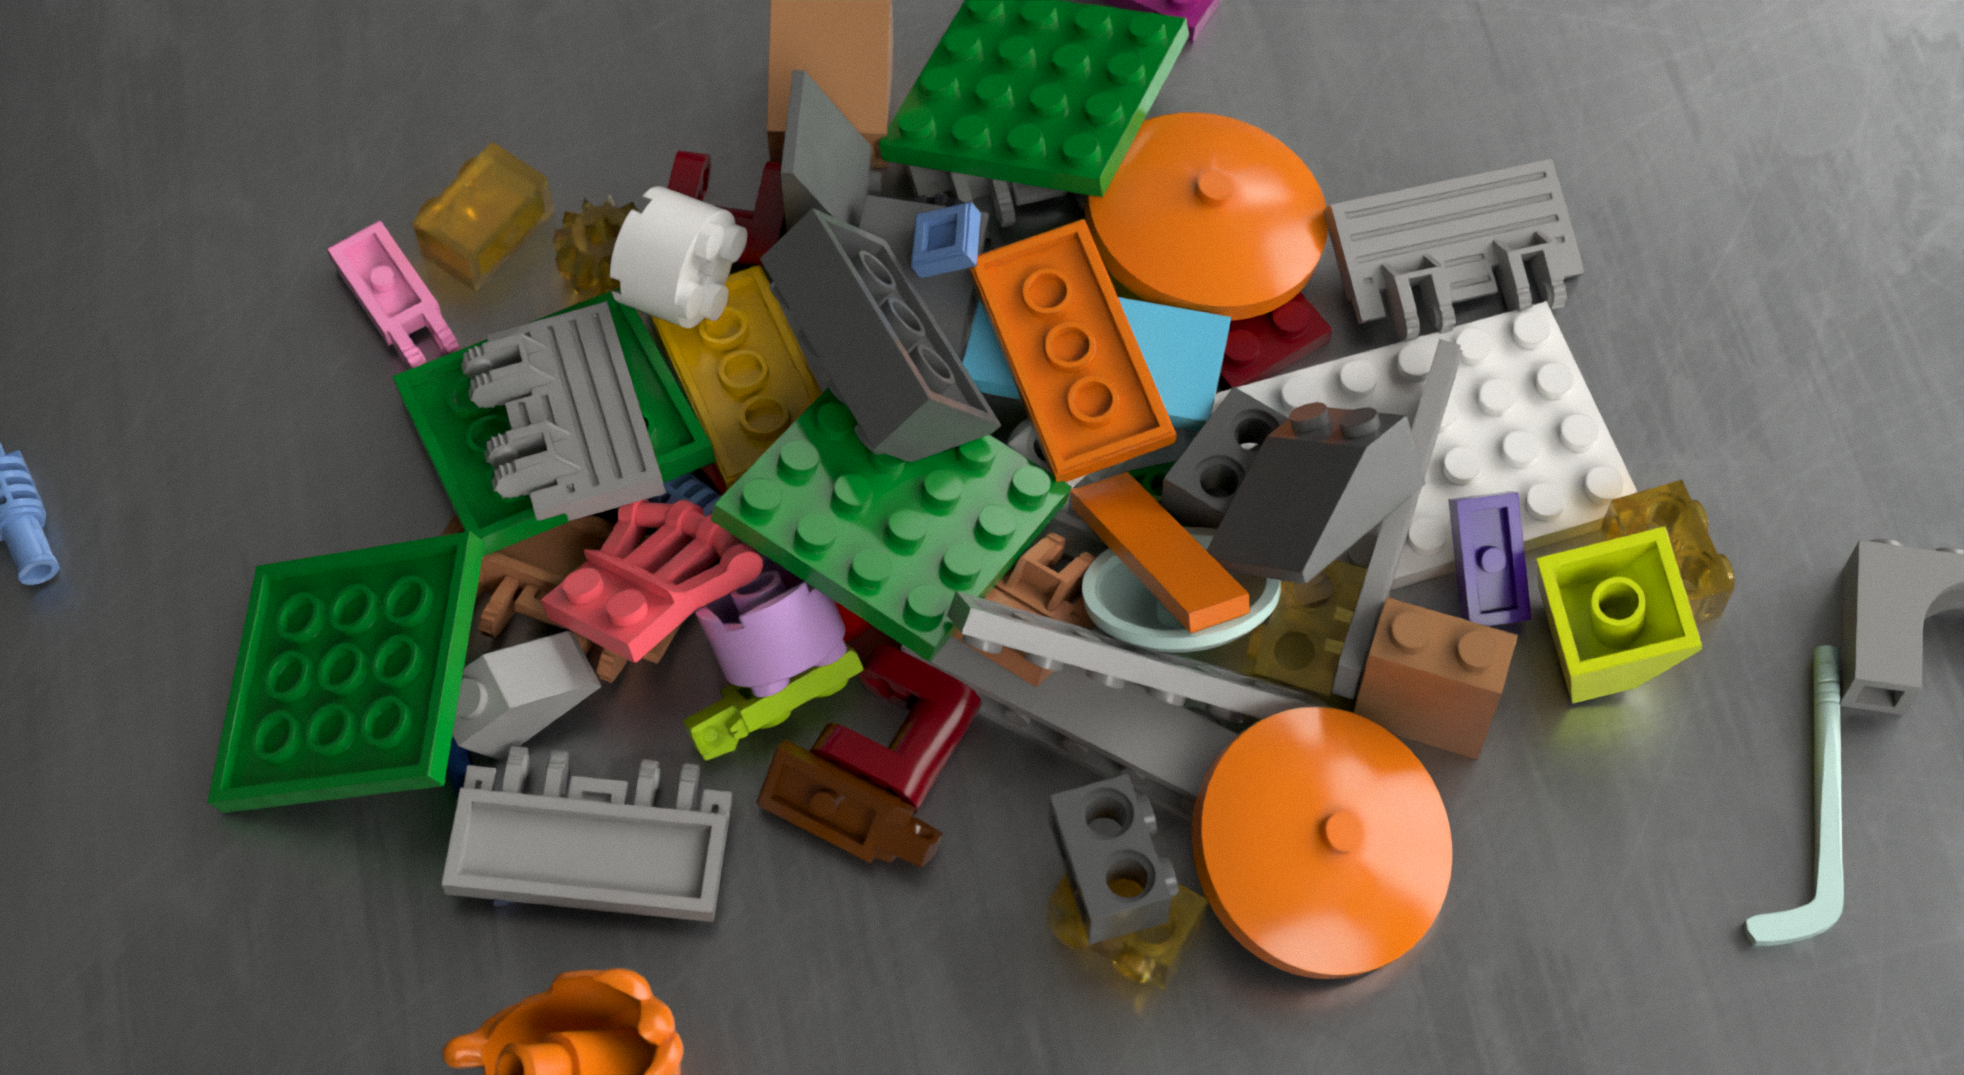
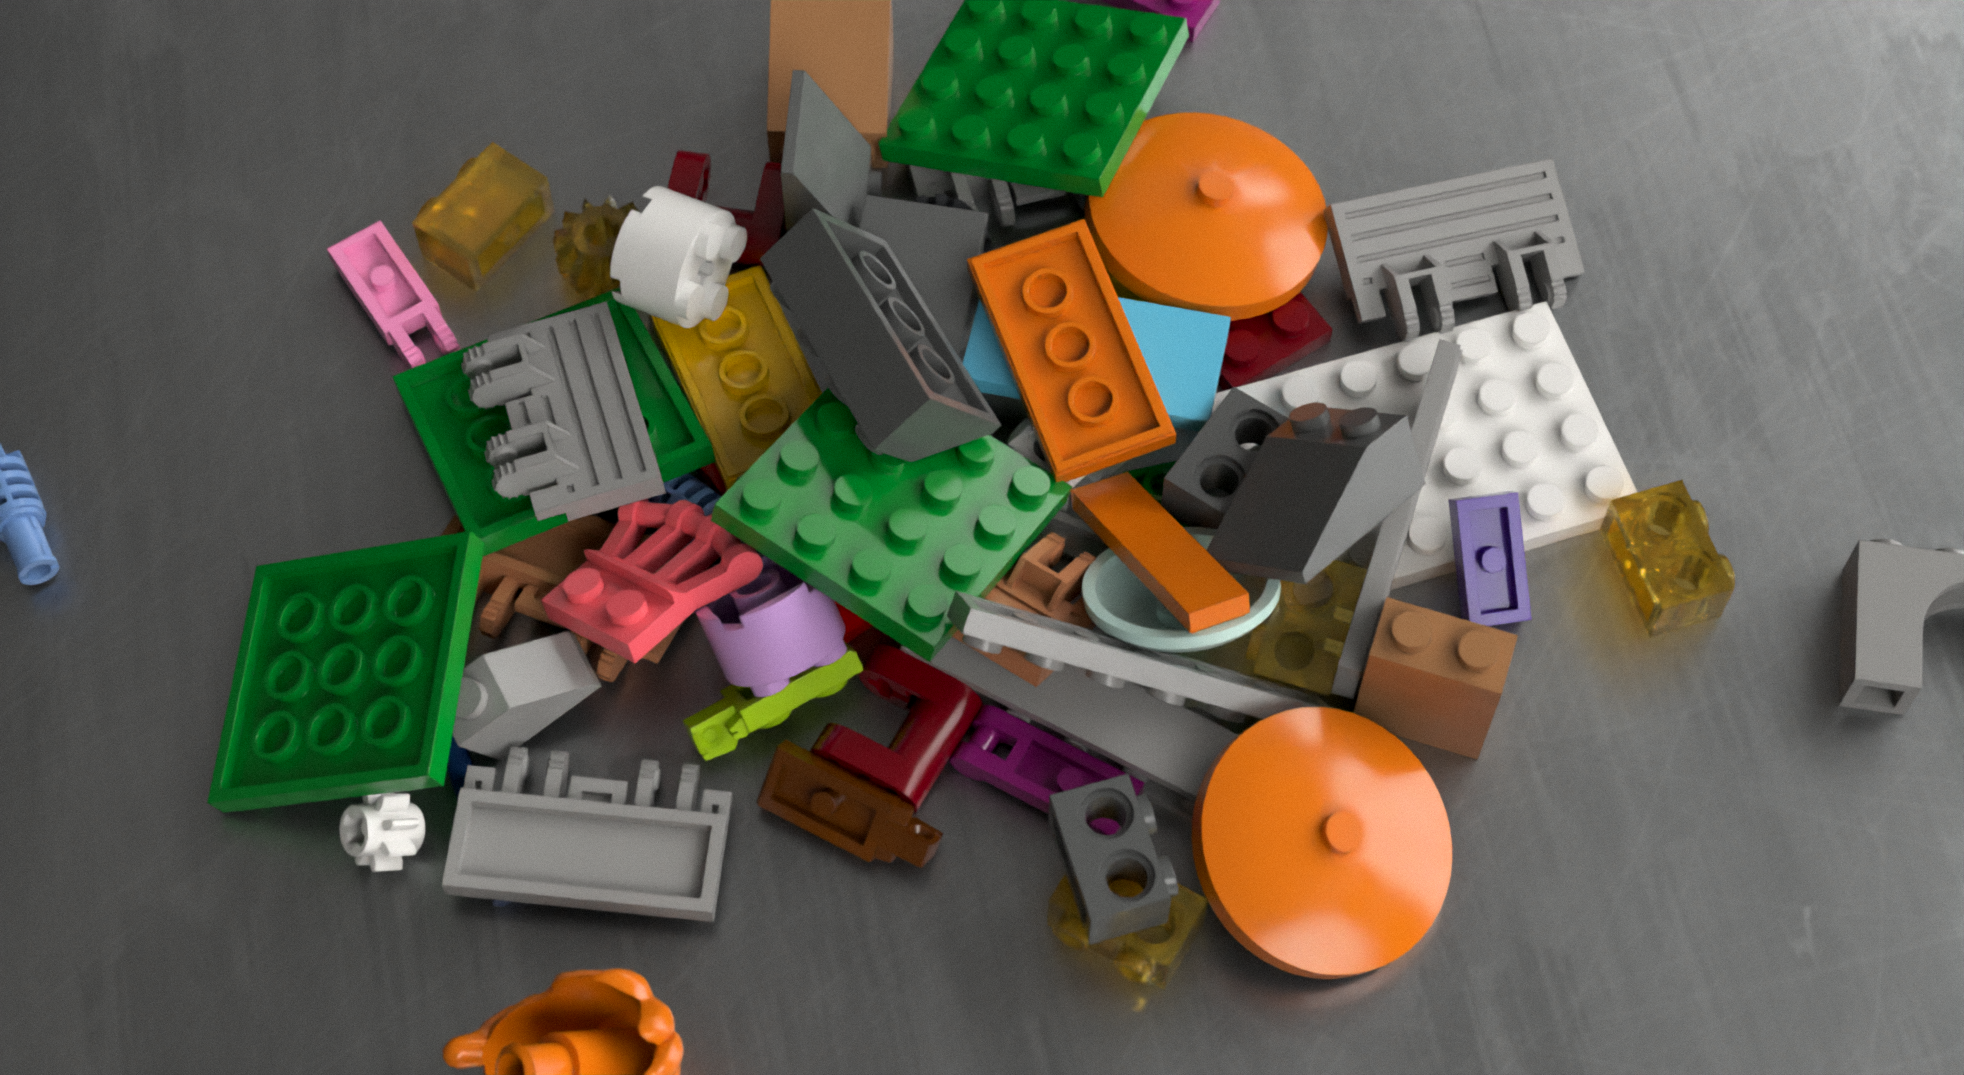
(382, 830): none -> white gear
(945, 240): medium blue tile -> none
(1036, 764): none -> magenta plate
(1617, 613): neon yellow slope -> none
(1828, 884): light aqua piece -> none

